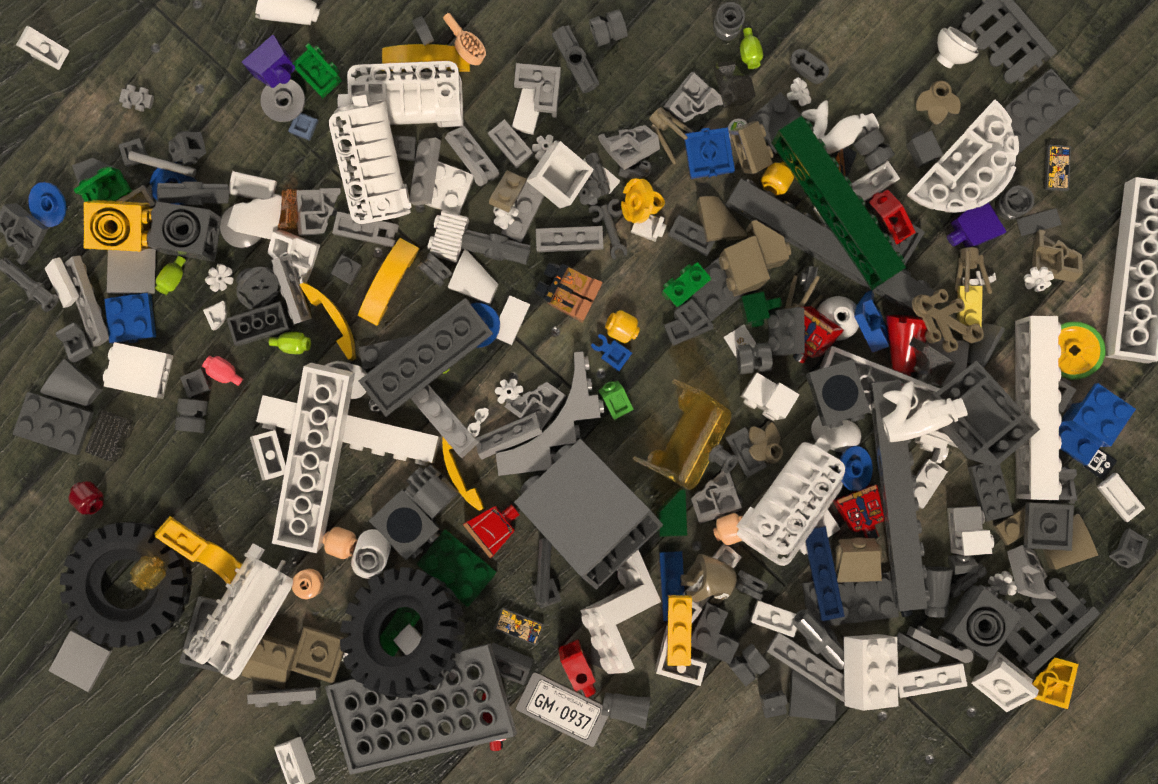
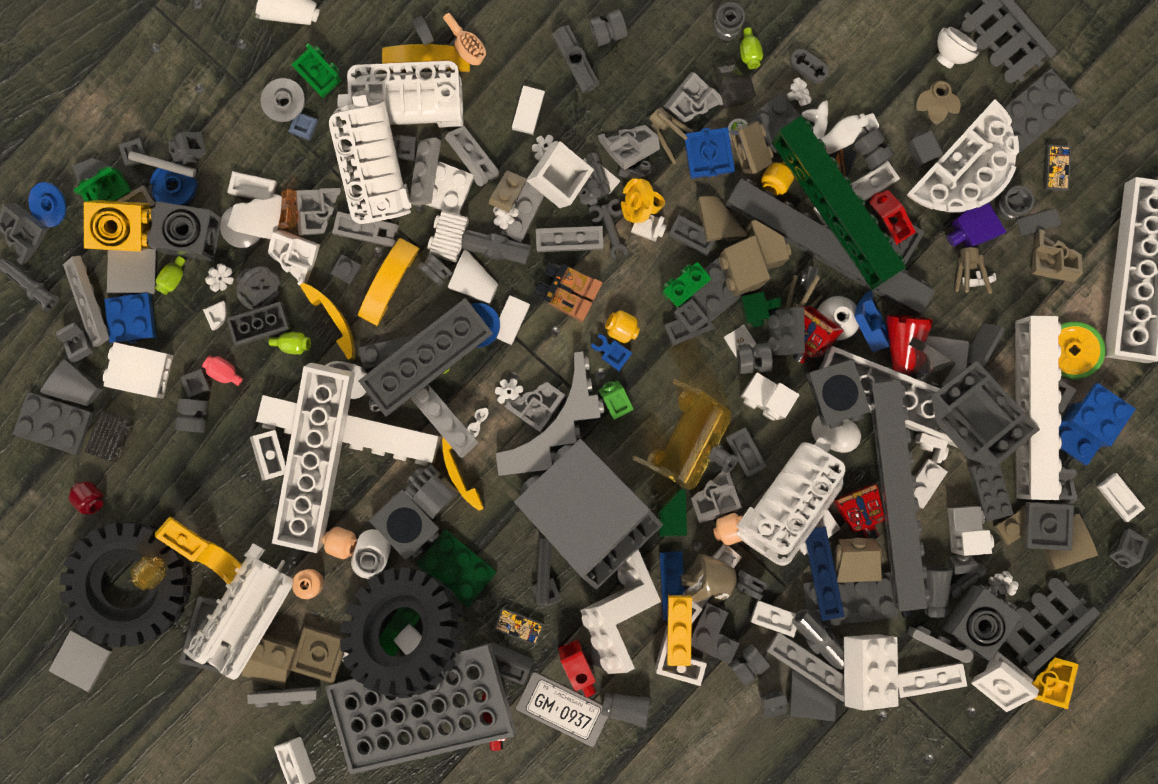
(42, 48): white slope -> none
(61, 282): white tile -> none
(139, 99): light grey piece -> none
(192, 193): dark grey piece -> none
(270, 63): dark purple torso -> none
(291, 289): light grey plate -> none
(492, 528): red torso -> none
(509, 435): light grey plate -> none
(510, 143): light grey plate -> none
(545, 82): light grey panel -> none
(765, 444): dark tan plate -> none
(857, 468): blue dish -> none
(920, 649): dark grey tile -> none
(924, 307): dark tan plant -> none
(926, 420): white piece -> none
(973, 305): light yellow plate -> none
(1028, 573): light grey slope -> none
(1038, 279): white plant -> none
(1101, 464): black sticker -> none

